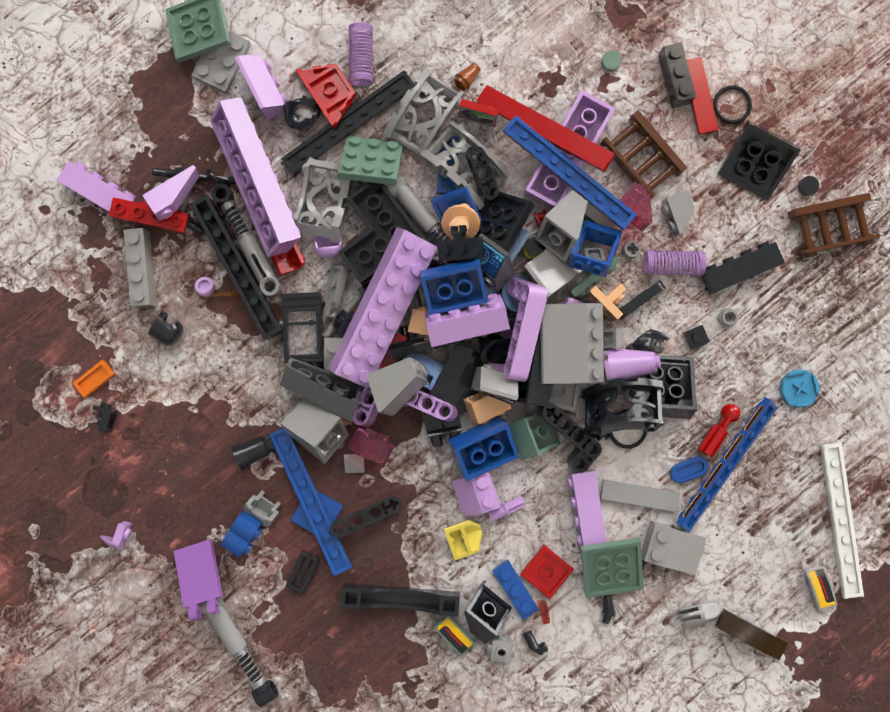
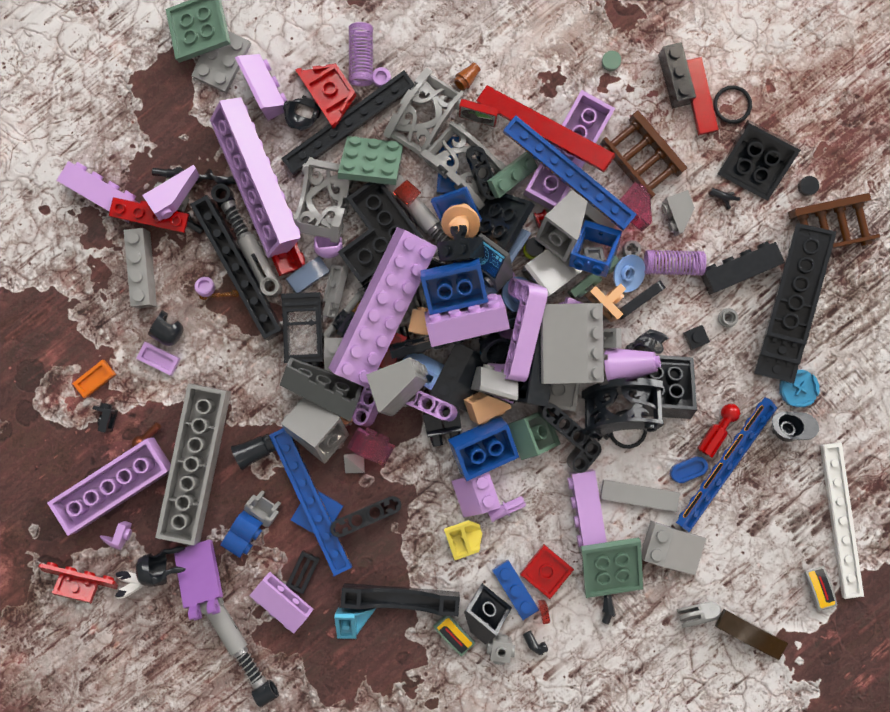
(76, 584): none -> bracket
(110, 486): none -> lavender brick
(148, 434): none -> copper bar
(149, 572): none -> black hair
(158, 358): none -> lavender tile
(193, 464): none -> light grey brick
(281, 602): none -> lavender brick
(307, 275): none -> sand blue slope
(350, 621): none -> medium azure slope
(381, 76): none -> lavender tile
(407, 193): none -> clear red slope
(512, 174): none -> sand green plate
(629, 272): none -> light blue dish
(724, 196): none -> black bar
(794, 426): none -> piece
(795, 303): none -> black slope

